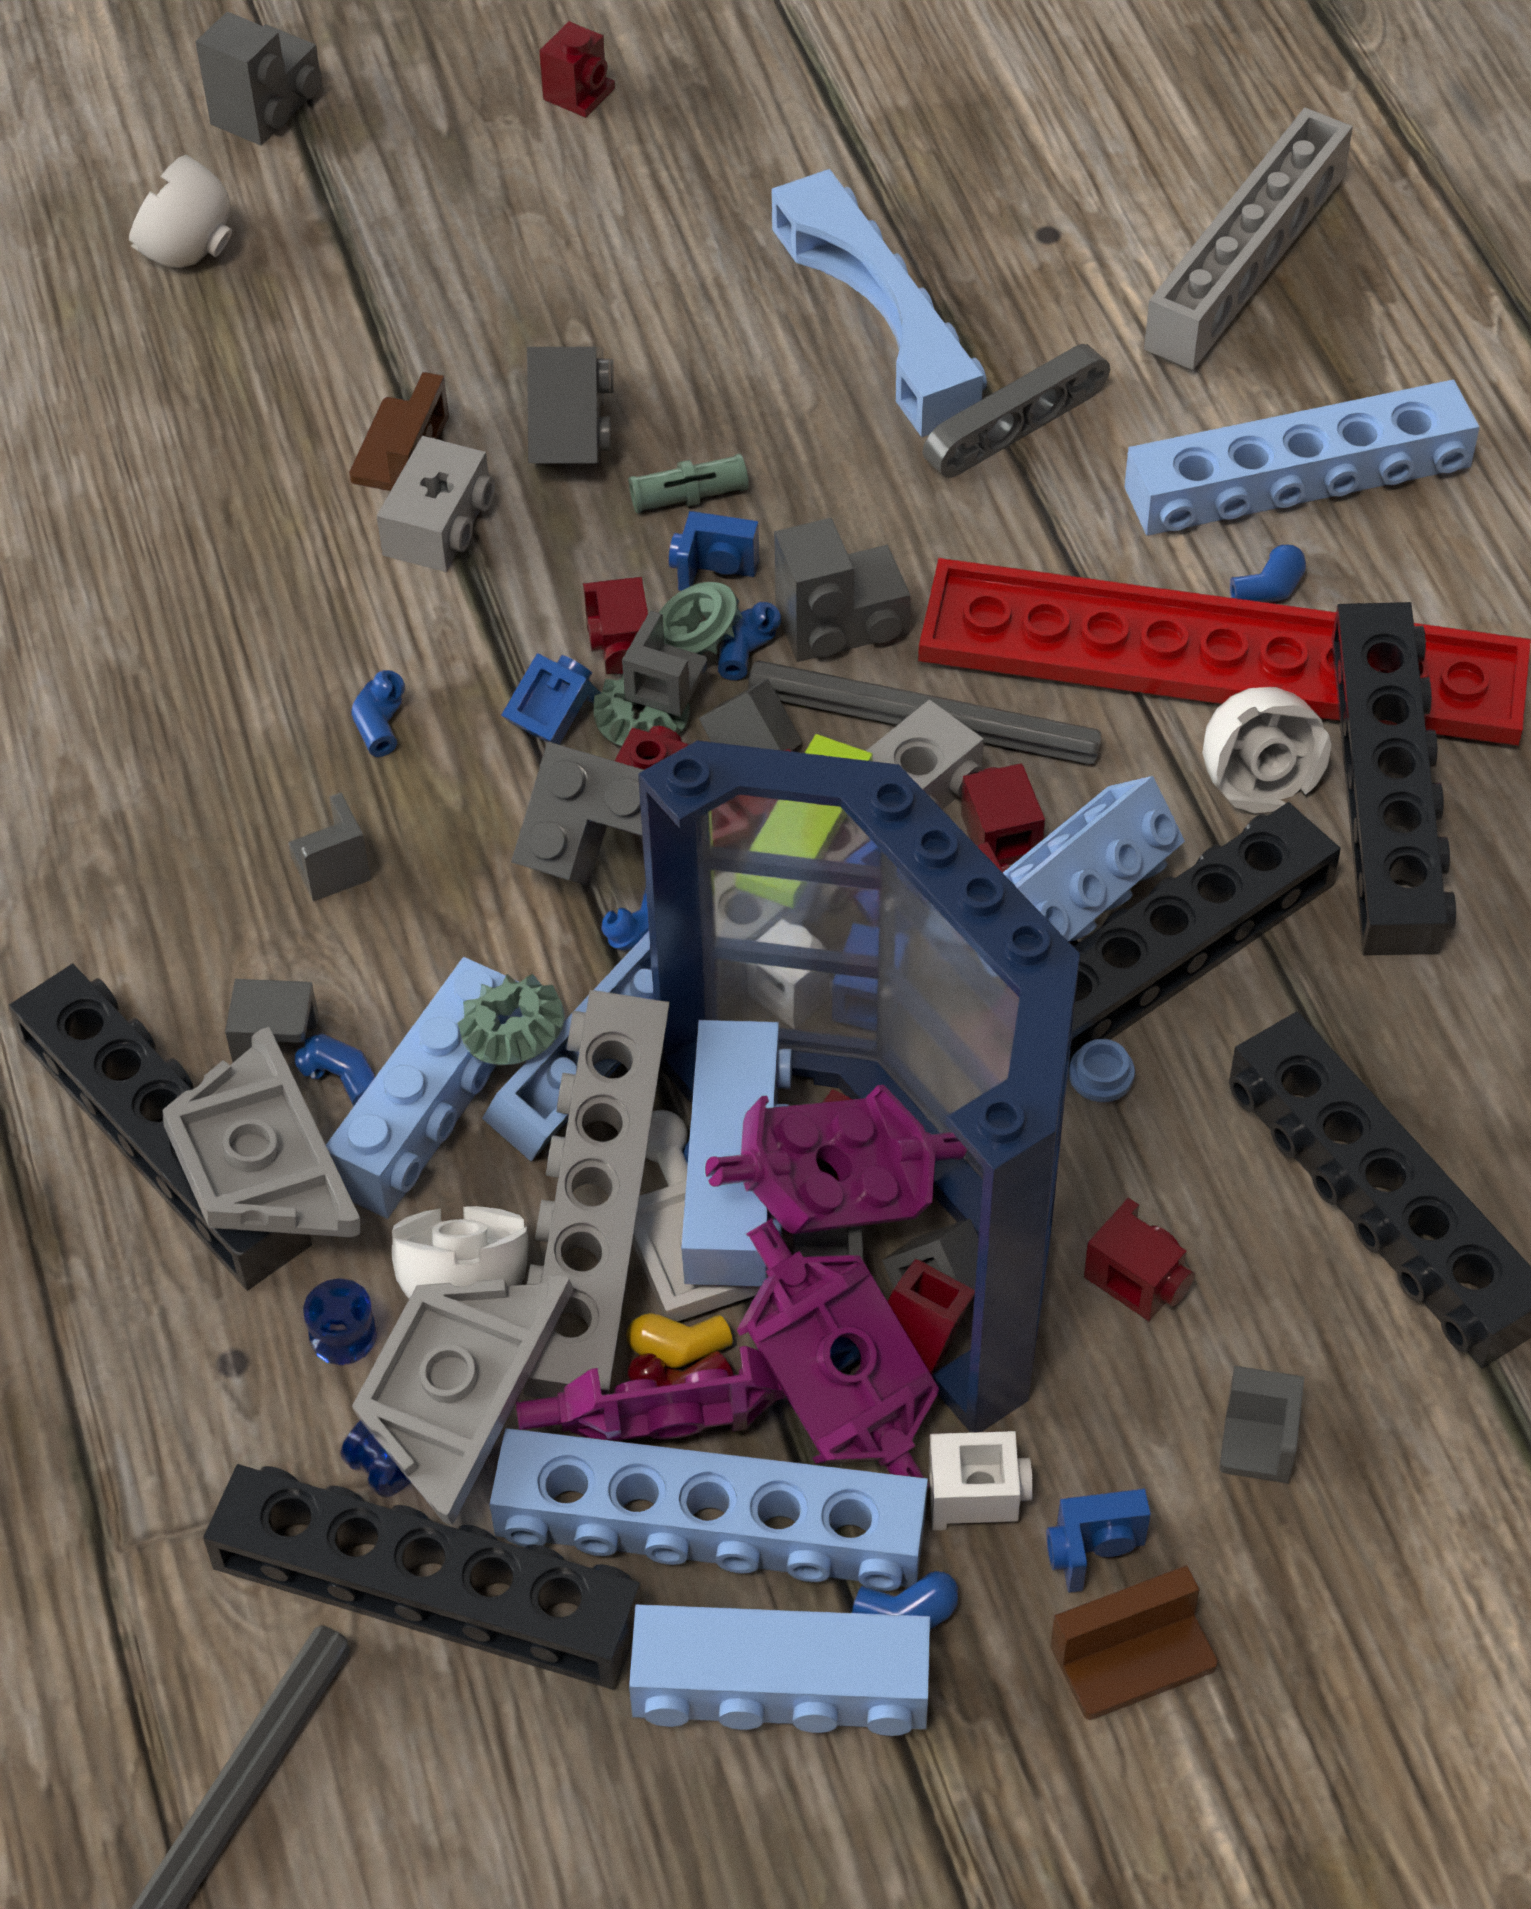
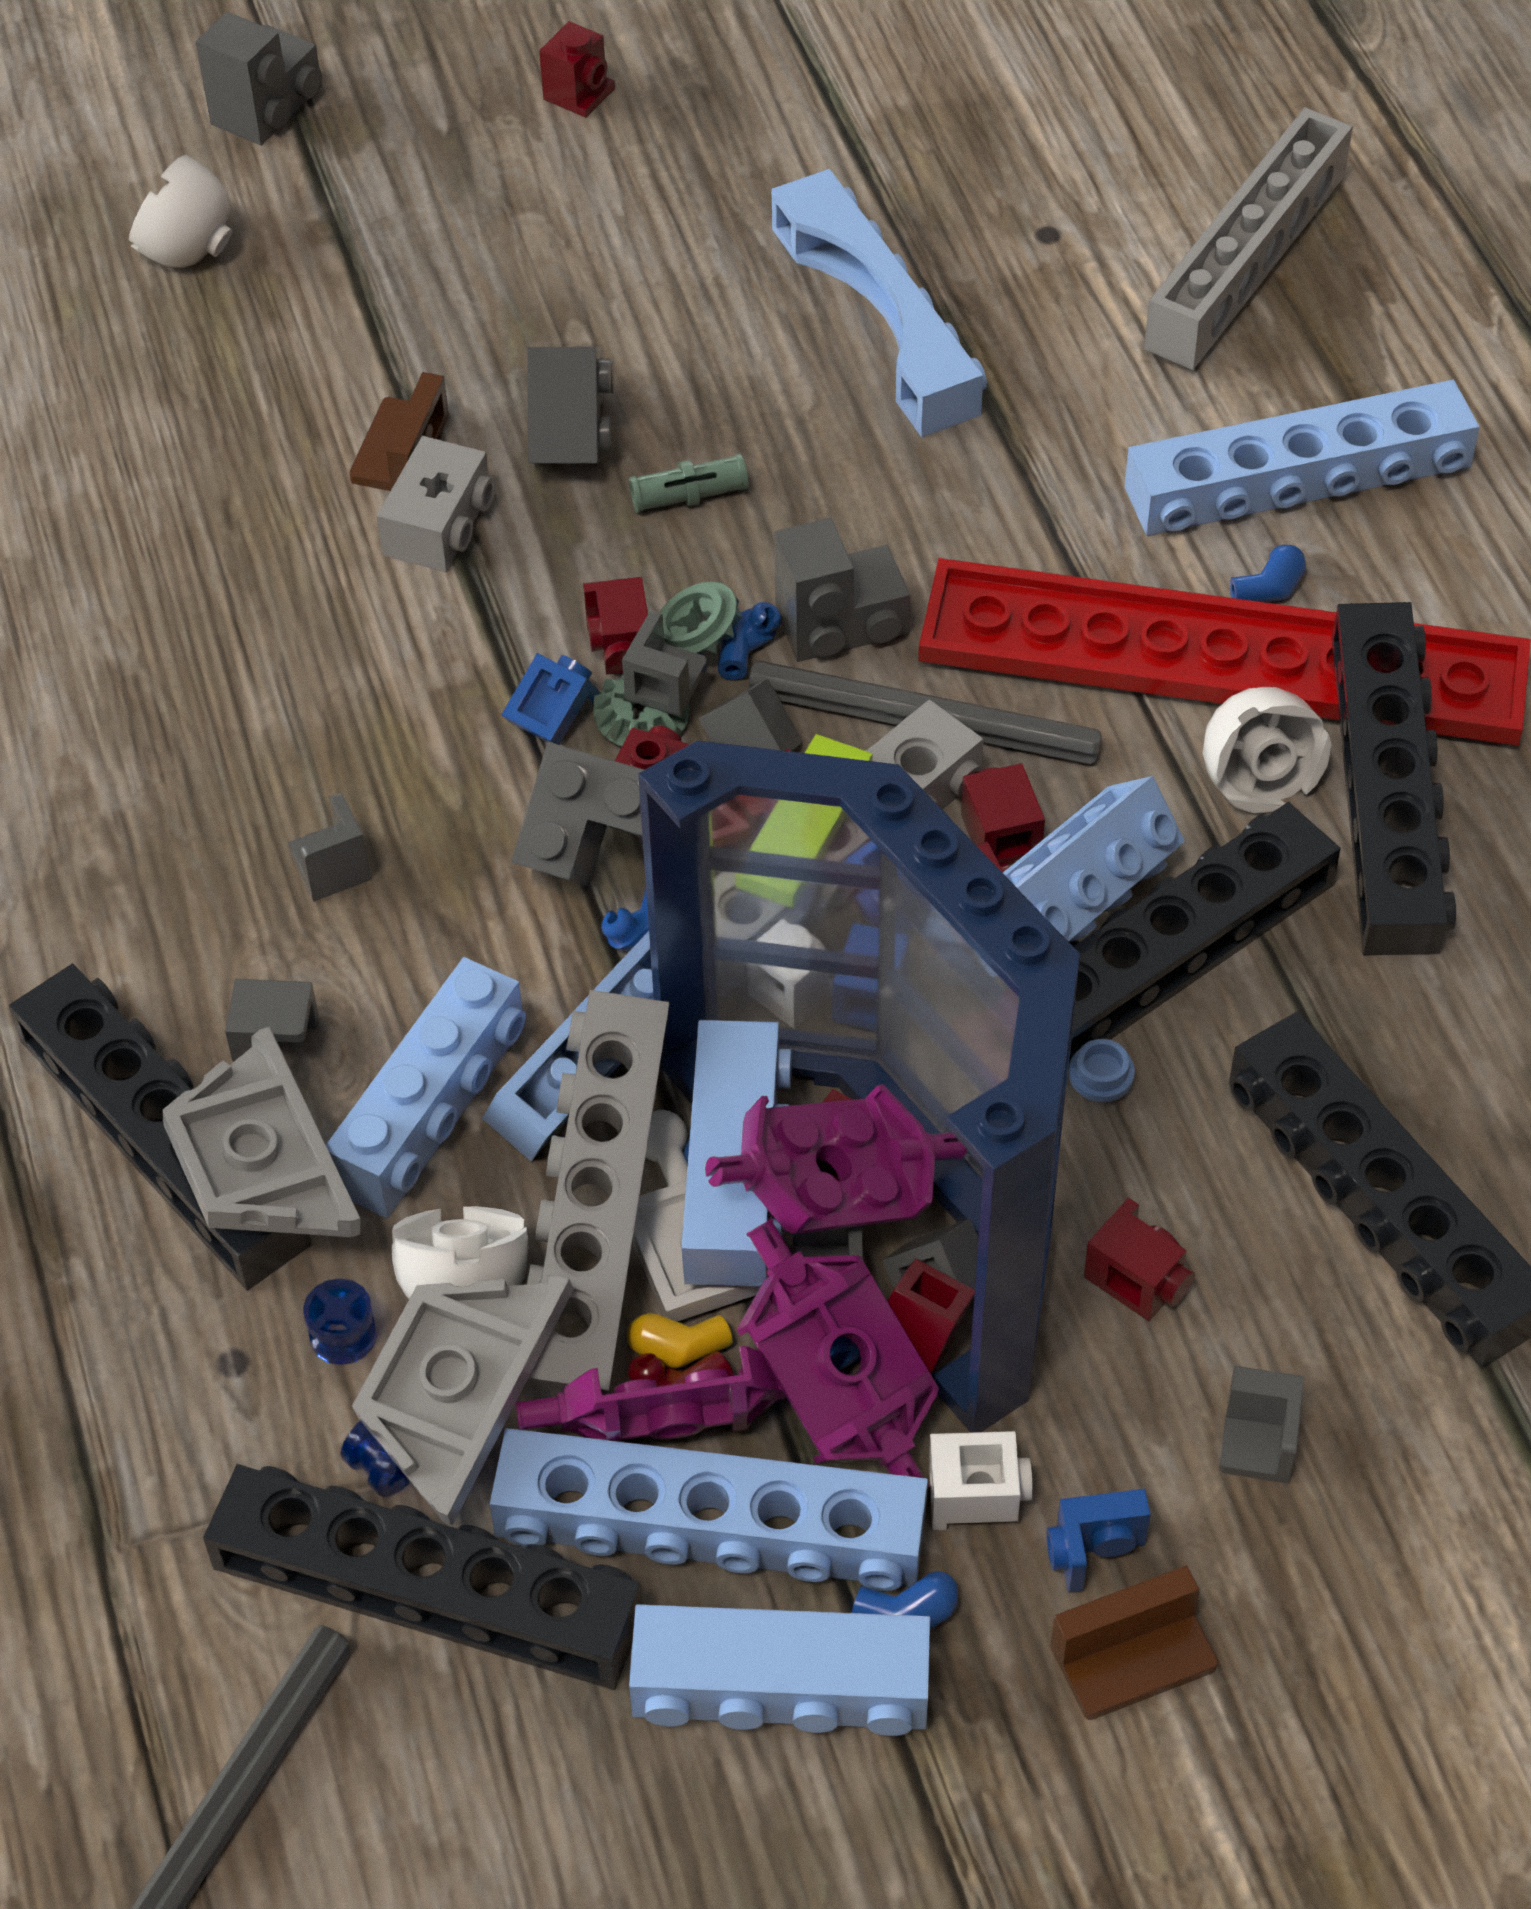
(343, 1060): blue arm -> none
(374, 710): blue arm -> none
(519, 1037): sand green gear -> none
(715, 545): blue bracket -> none
(1016, 410): dark grey beam -> none

